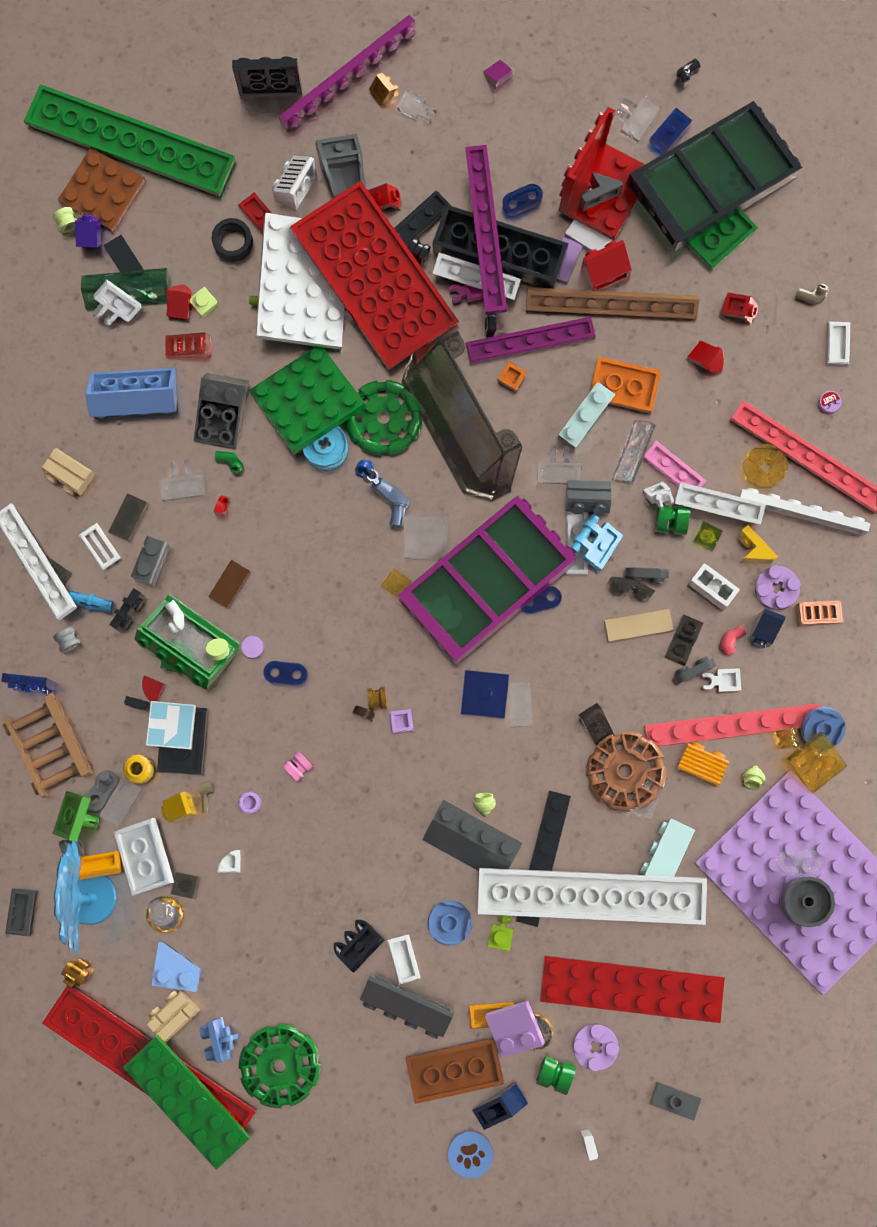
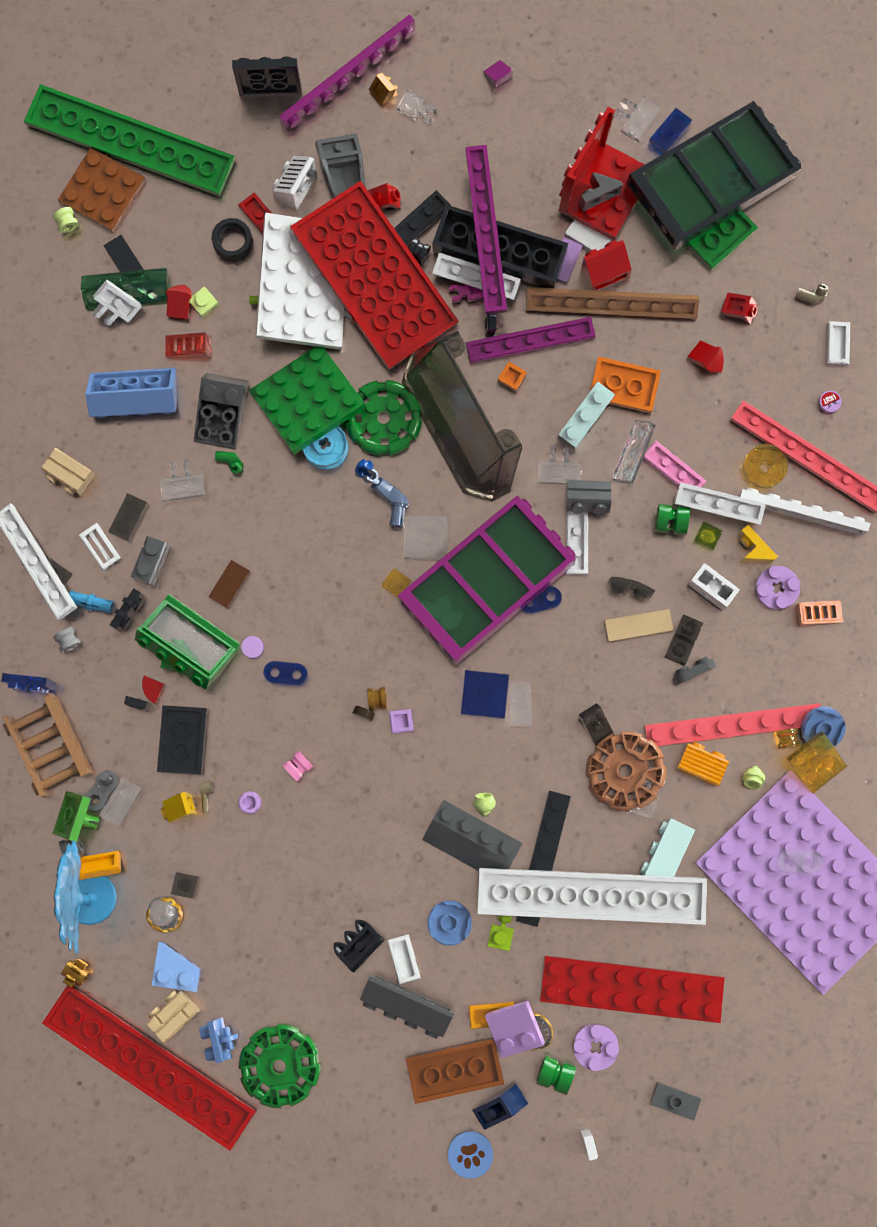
(20, 912): dark grey plate -> none
(88, 231): dark purple brick -> none
(131, 772): yellow head -> none
(143, 856): white tile -> none
(171, 725): tile -> none
(178, 617): white arm -> none
(187, 1102): green plate -> none
(217, 649): yellowish green tile -> none
(221, 506): red tile -> none
(230, 863): white tile -> none
(521, 199): clear blue plate -> none
(602, 545): medium azure plate -> none
(655, 574): dark grey plate -> none
(659, 494): white plate -> none
(684, 72): black arm -> none
(727, 680): white plate -> none
(729, 639): coral arm -> none
(766, 628): dark blue slope -> none
(817, 910): dark grey wheel -> none

